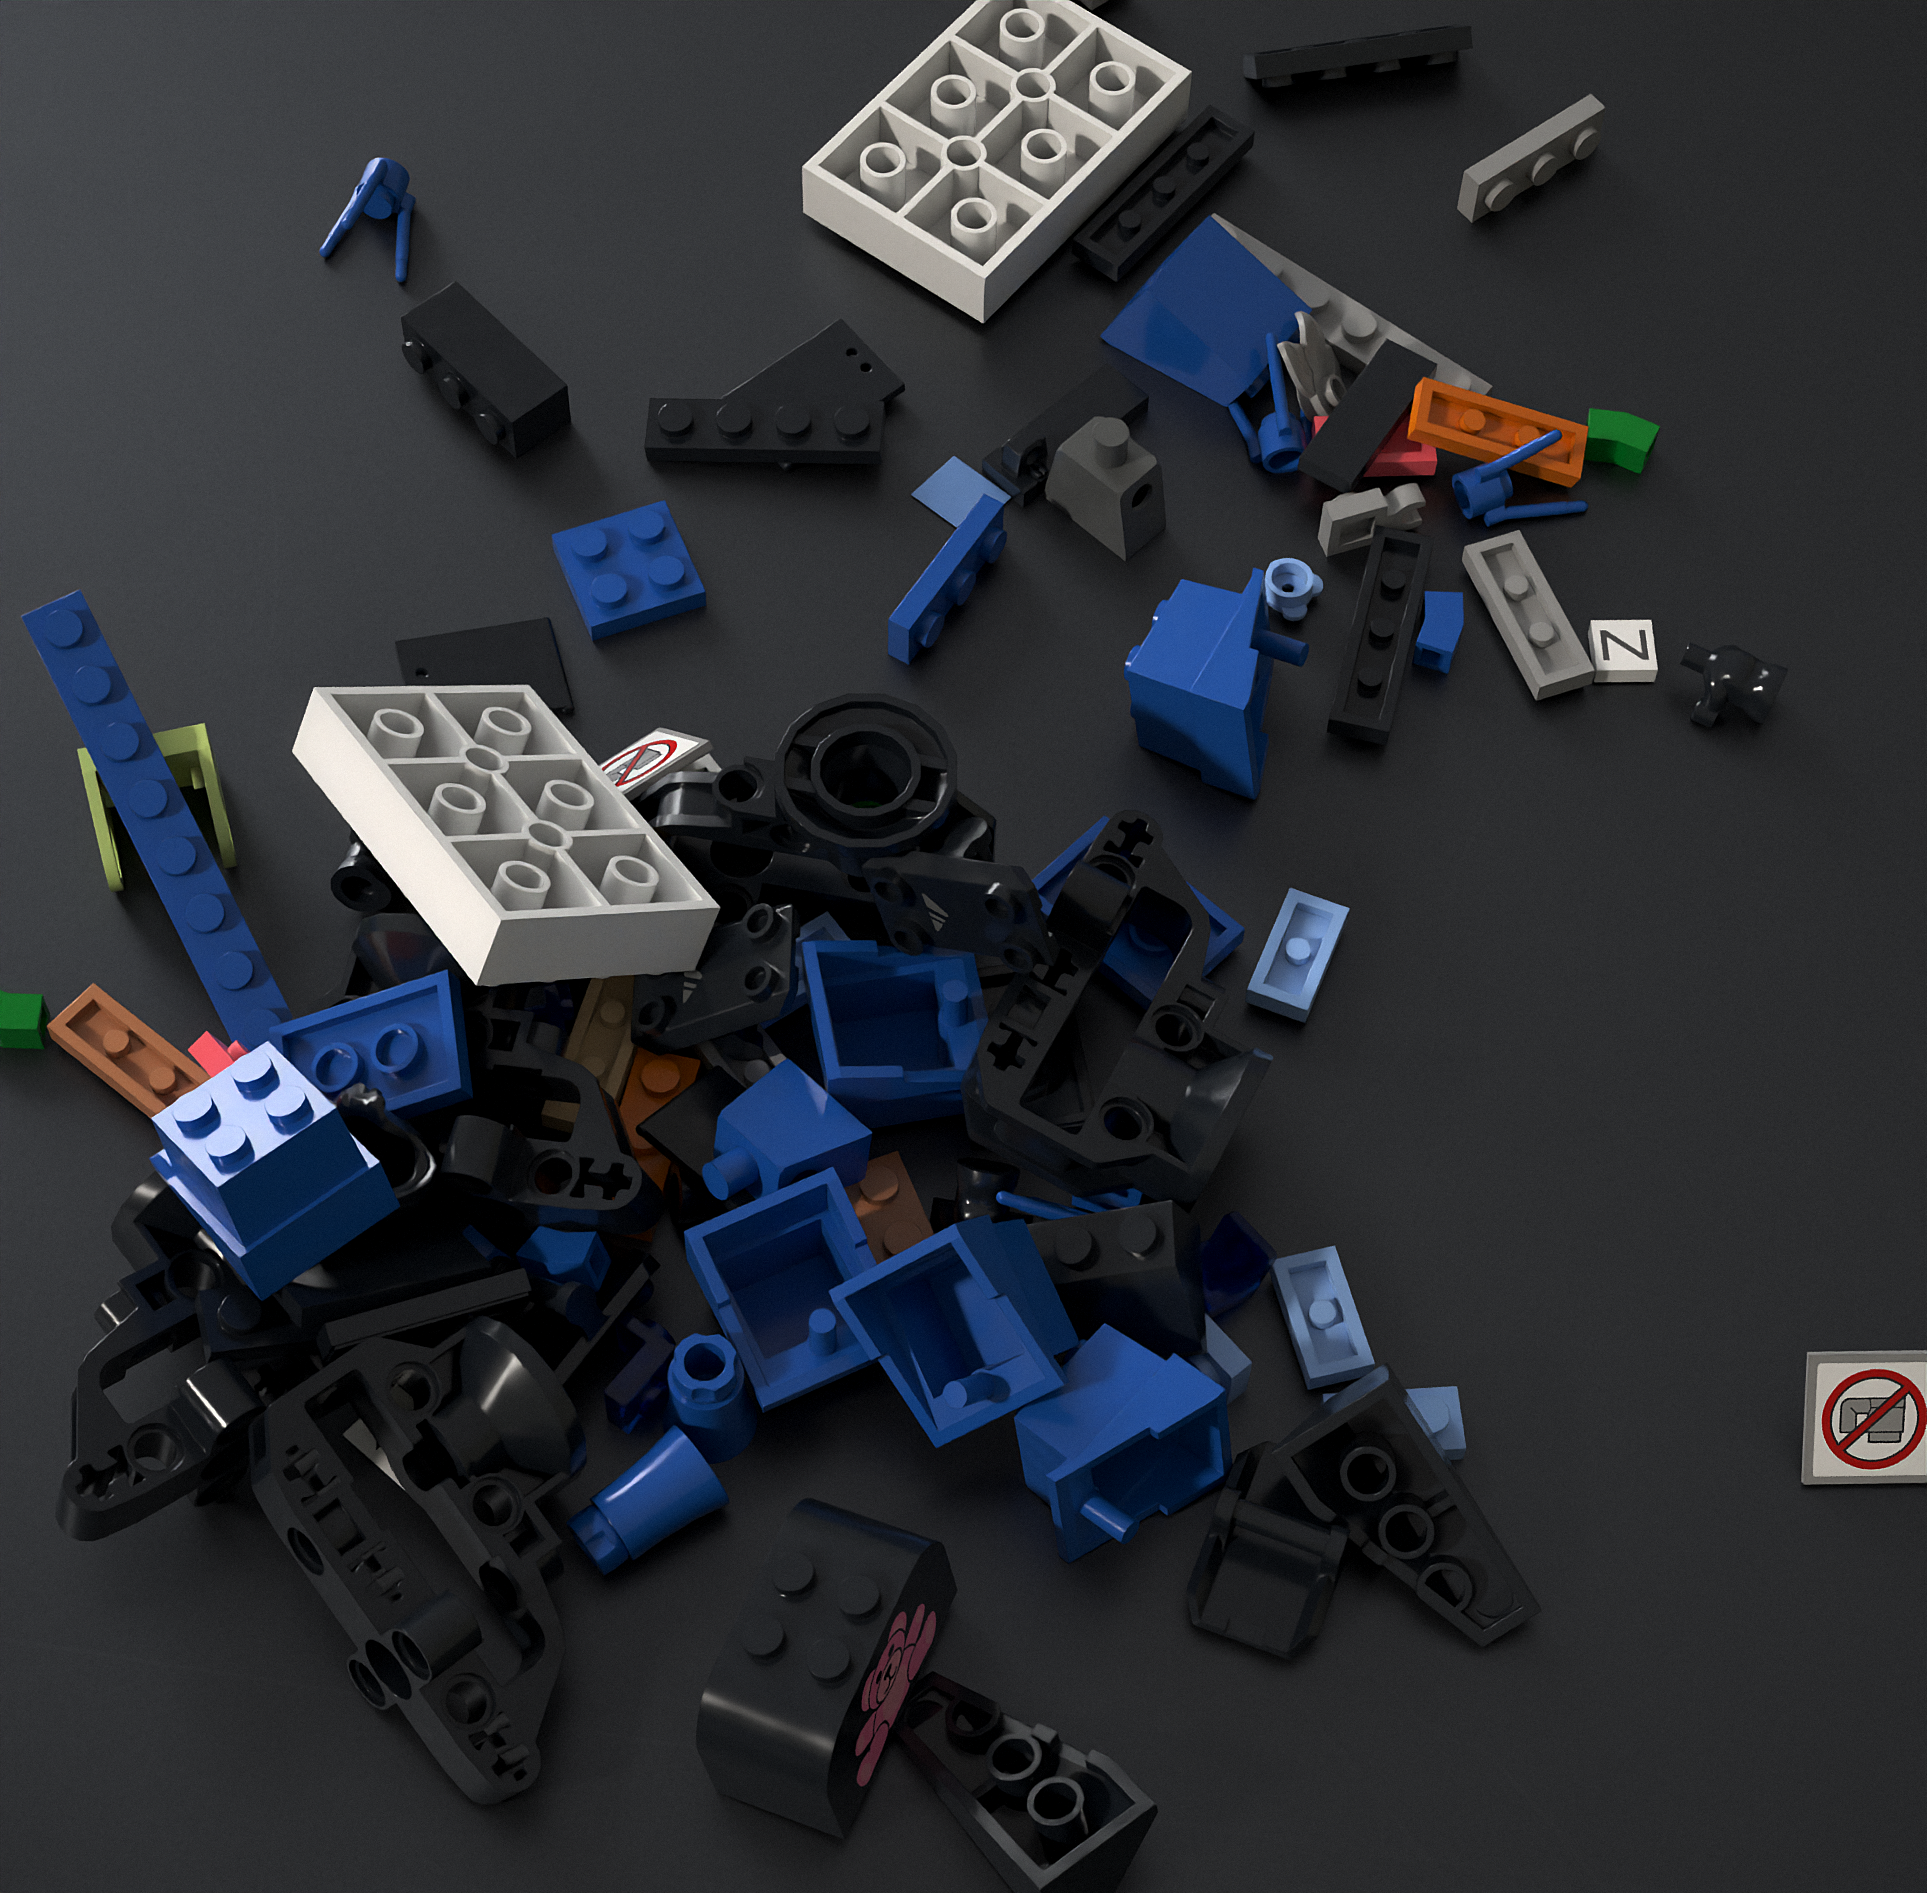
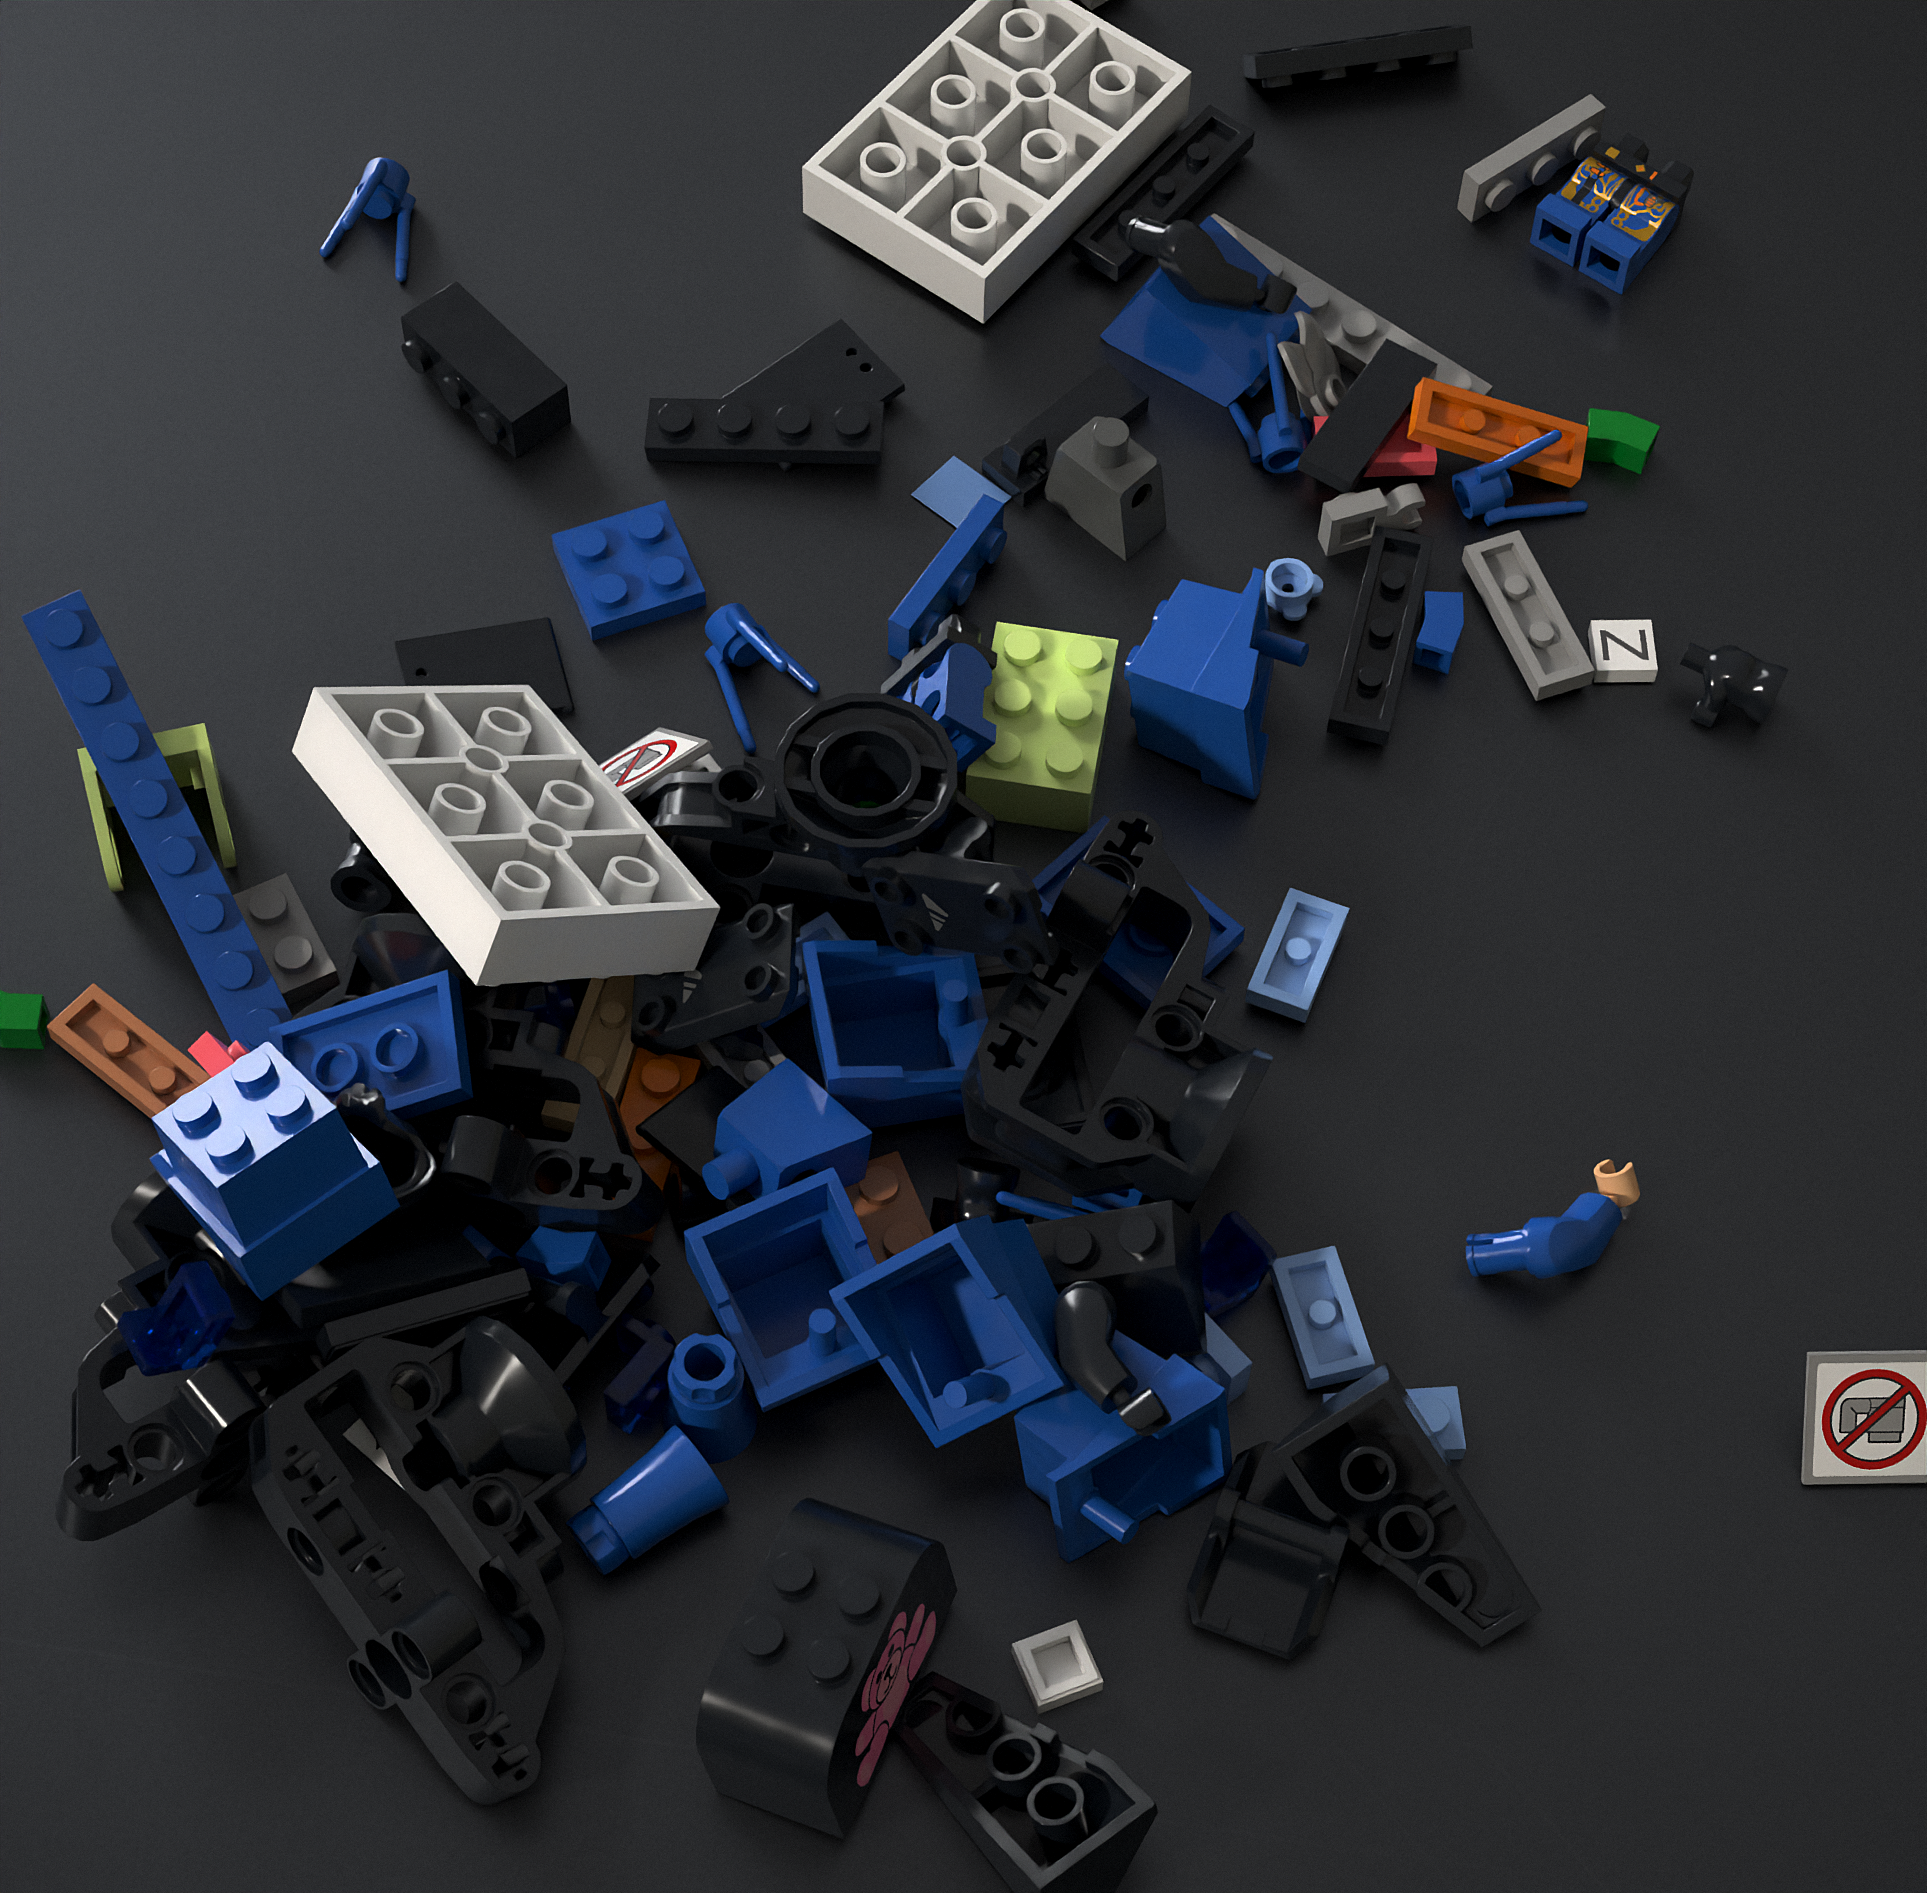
(183, 1324): none -> clear blue bracket
(287, 939): none -> light grey plate
(743, 642): none -> blue plant
(949, 685): none -> blue hips
(1050, 724): none -> yellowish green brick
(1057, 1666): none -> white tile
(1084, 1343): none -> black arm
(1200, 270): none -> black arm
(1562, 1243): none -> blue arm
(1615, 209): none -> hips

